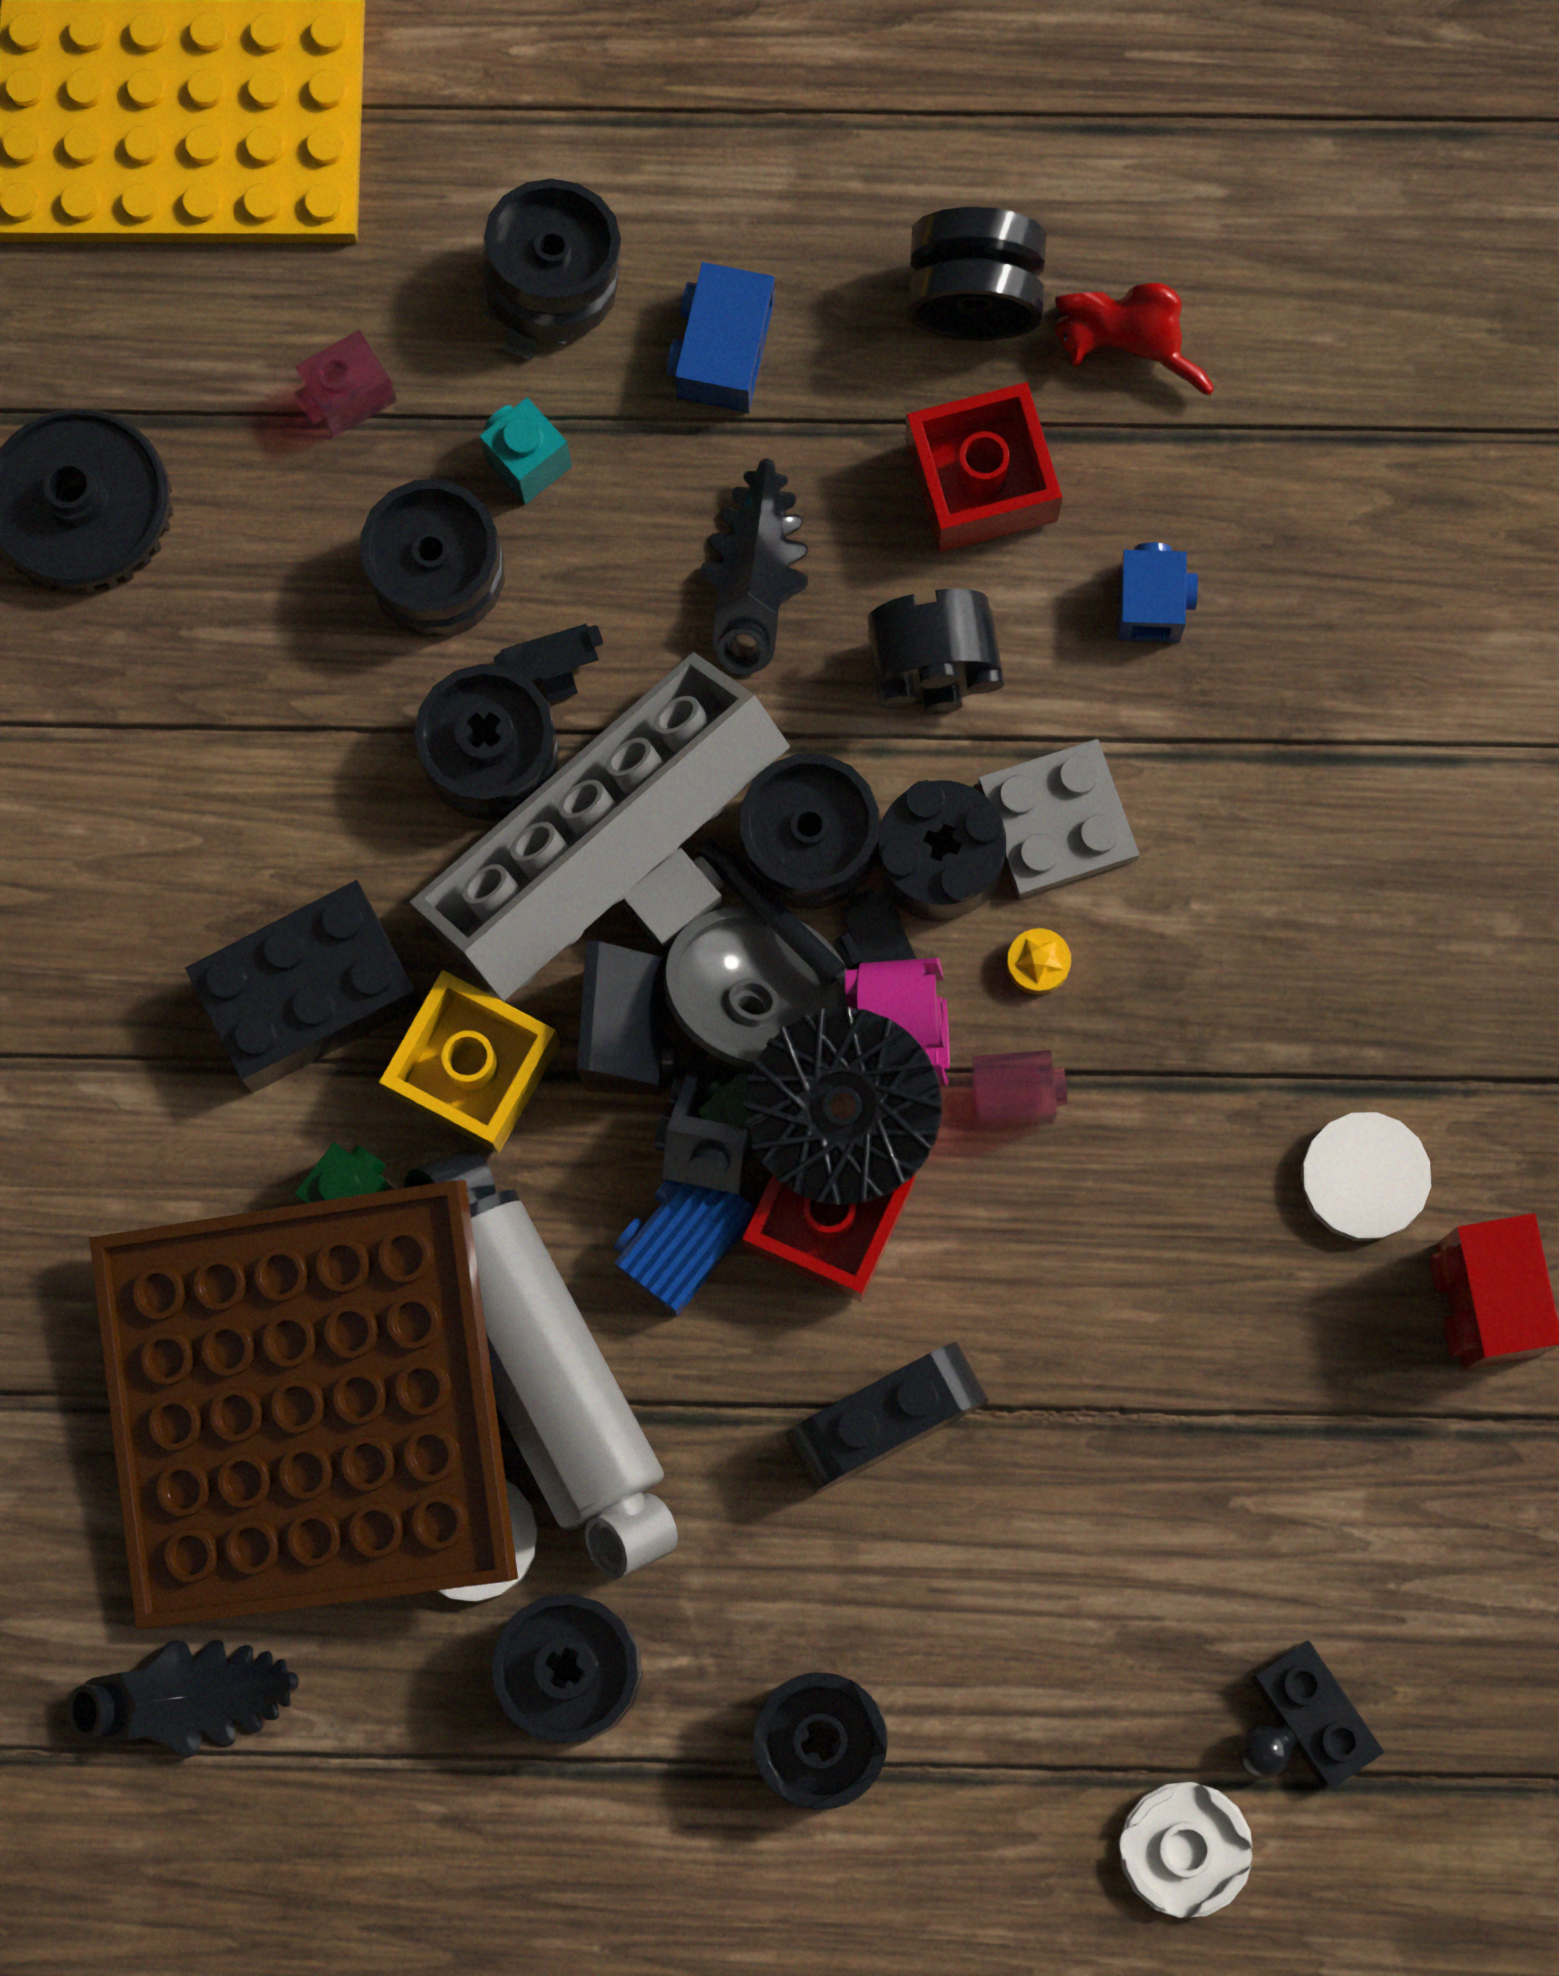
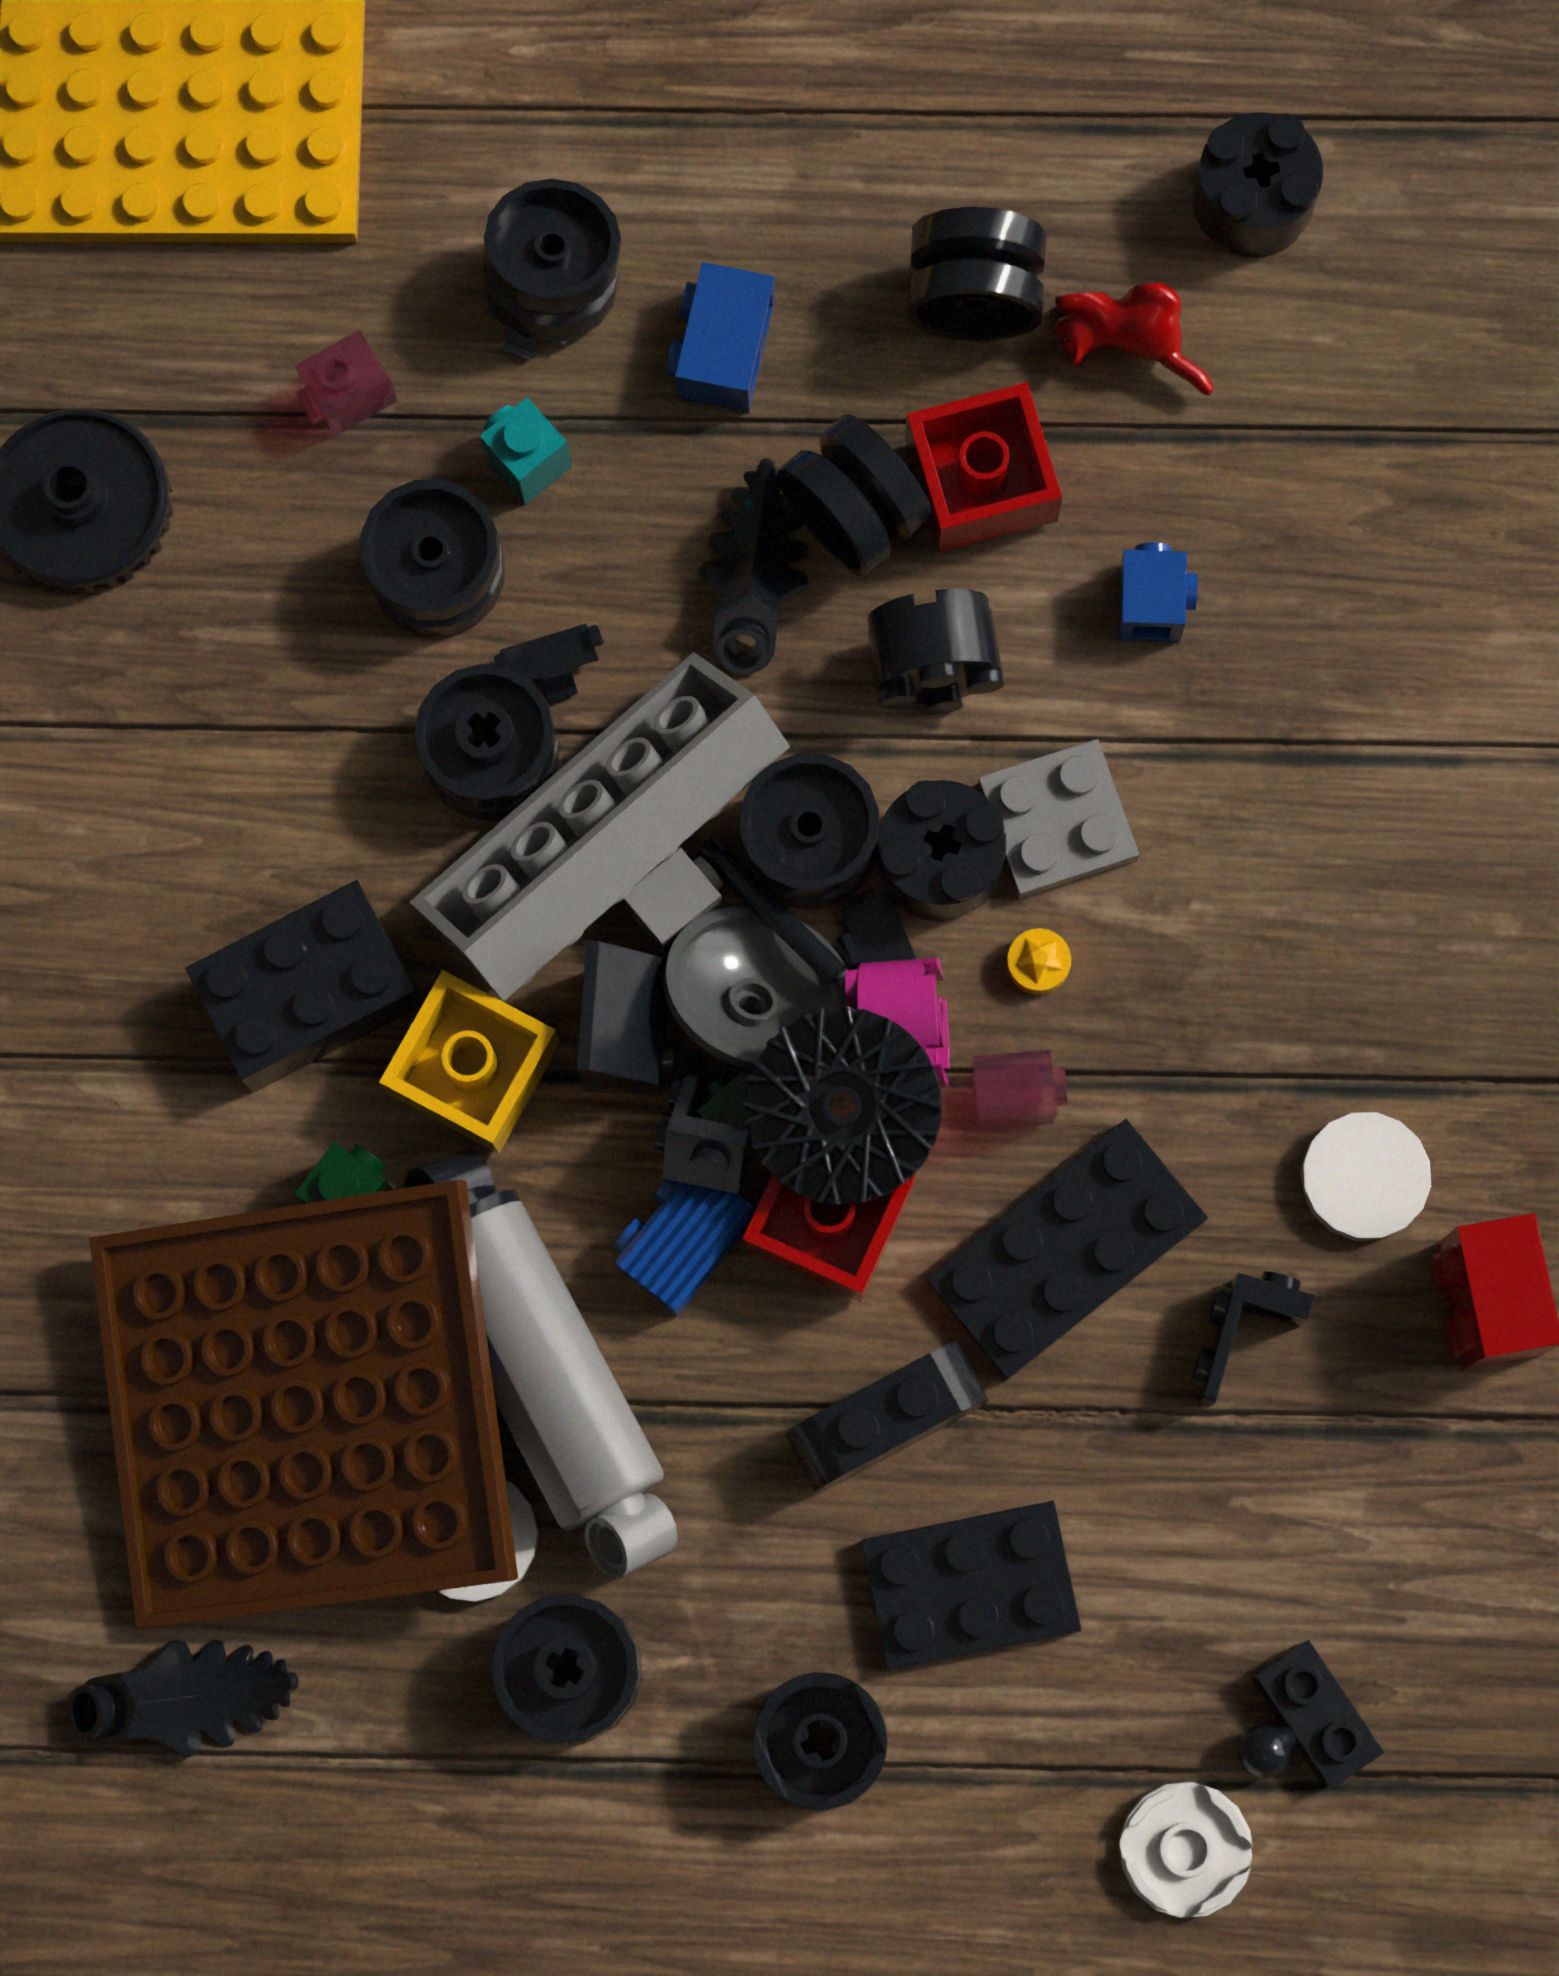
(855, 495): none -> black wheel
(971, 1585): none -> black plate
(1066, 1249): none -> black plate
(1252, 152): none -> black brick
(1271, 1297): none -> black bracket

